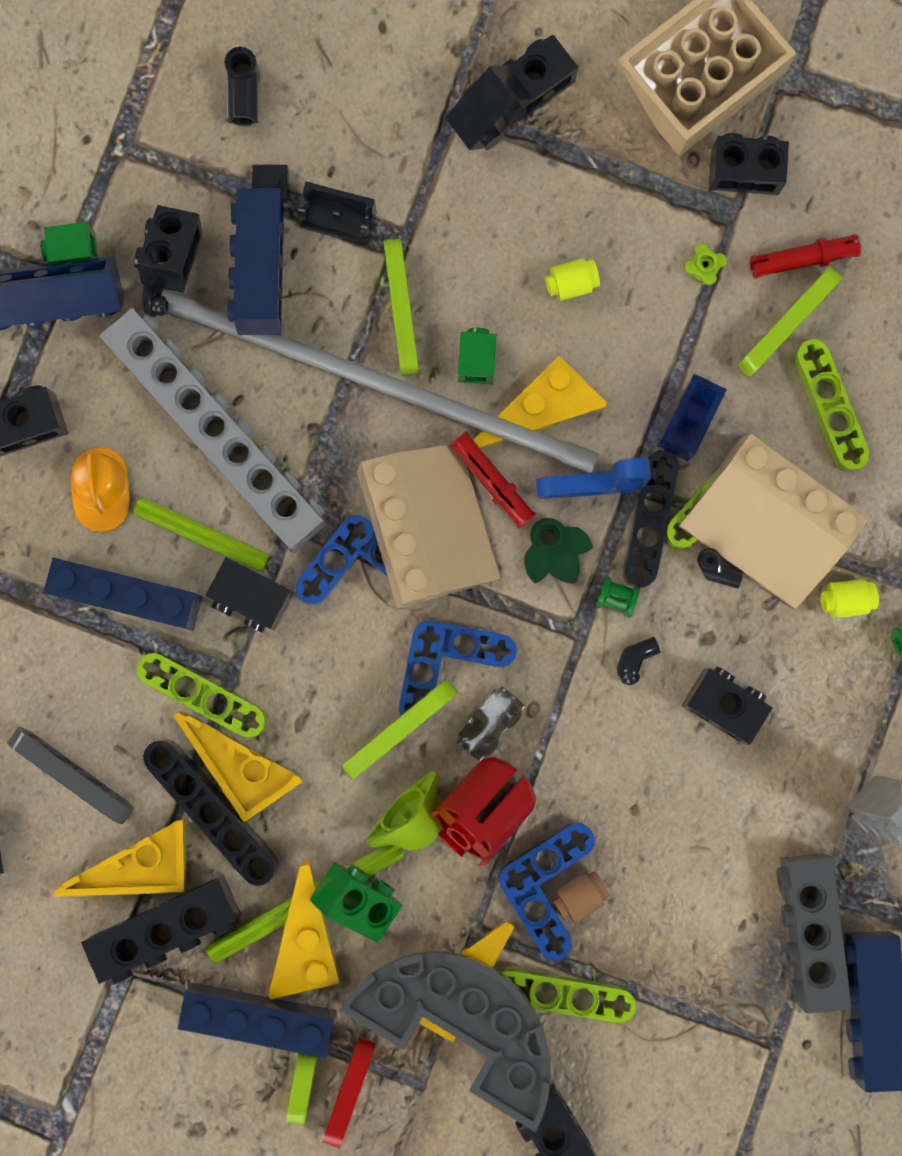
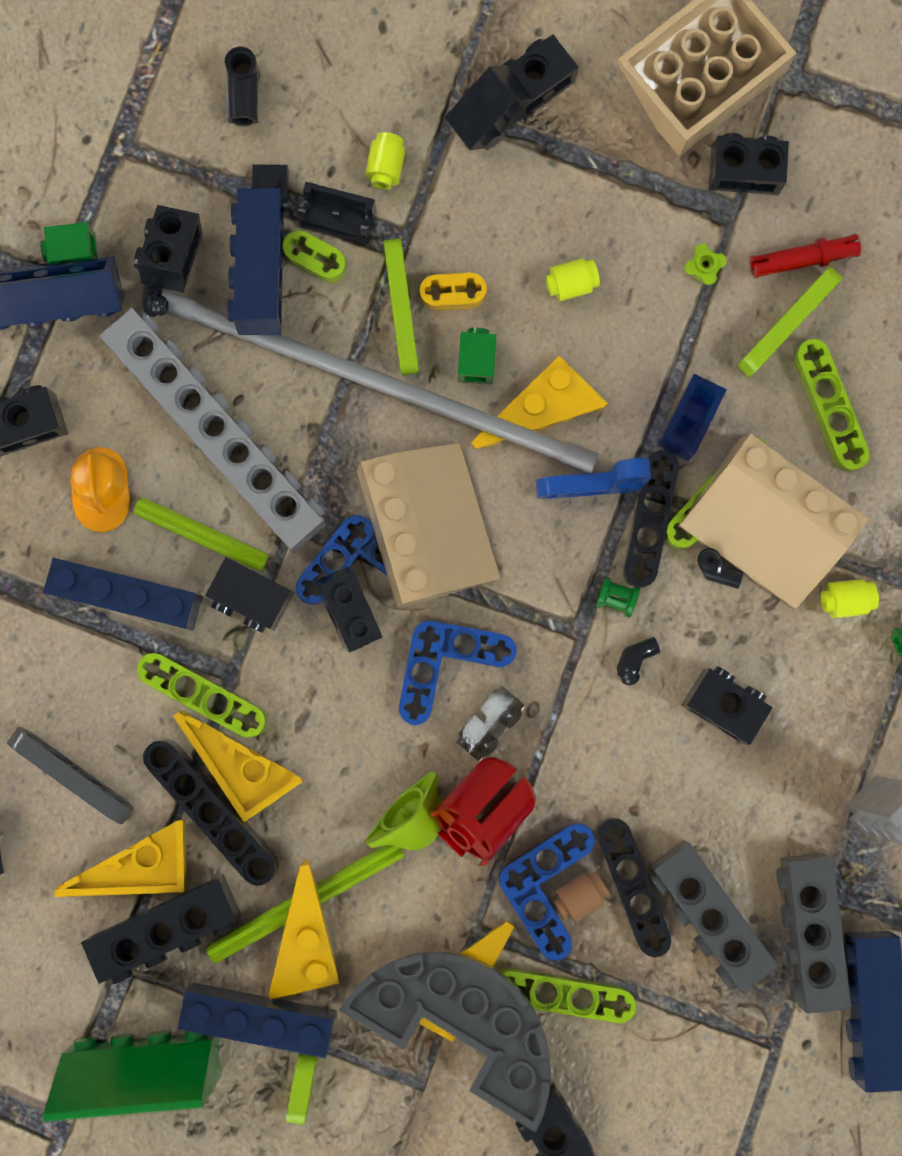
(133, 1075): none -> green slope
(319, 250): none -> lime beam
(348, 609): none -> black brick
(349, 1092): red beam -> none
(356, 902): green brick -> none
(385, 160): none -> neon yellow brick
(400, 729): lime beam -> none
(453, 283): none -> yellow beam
(492, 480): red pin -> none
(558, 556): dark green plate -> none
(637, 885): none -> black beam
(752, 960): none -> dark grey brick

